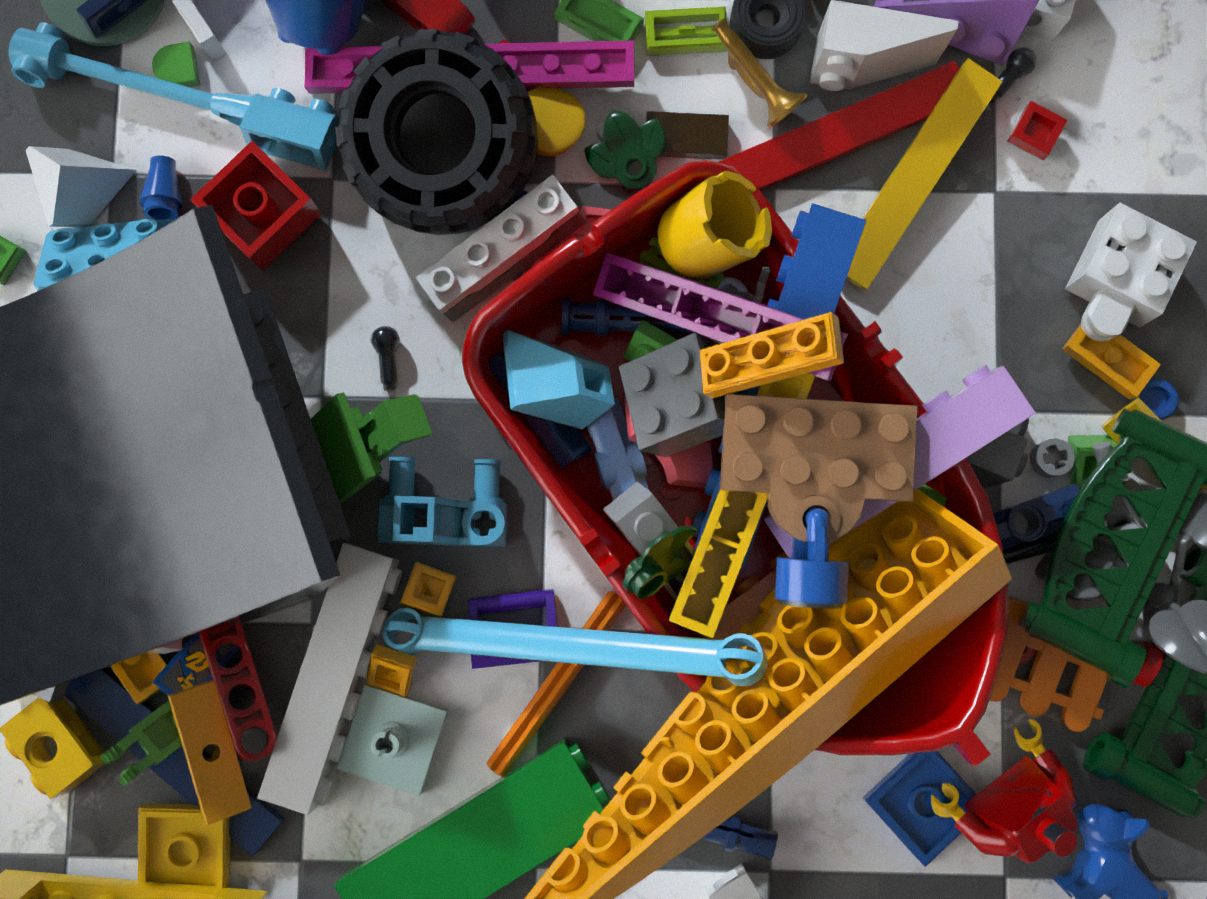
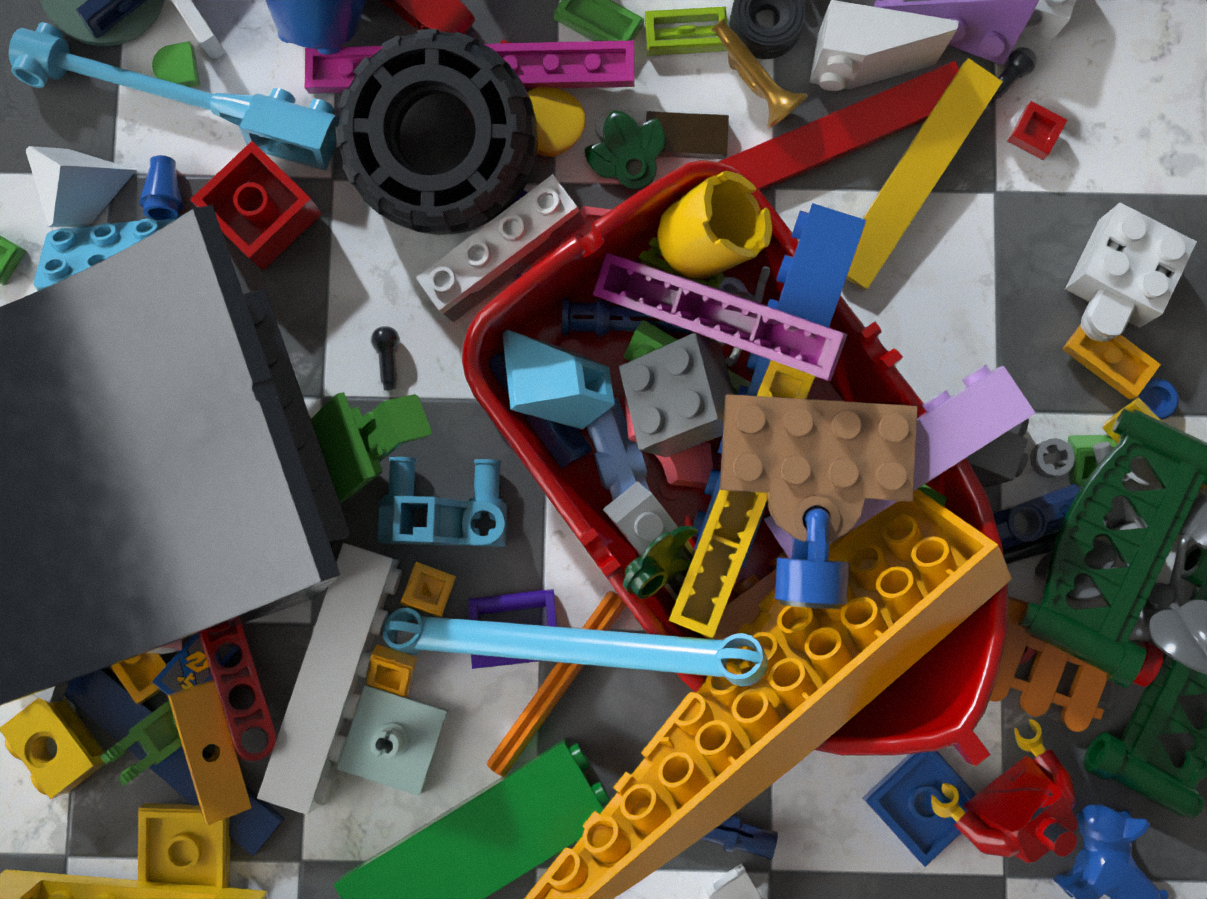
(792, 352): light orange tile -> none

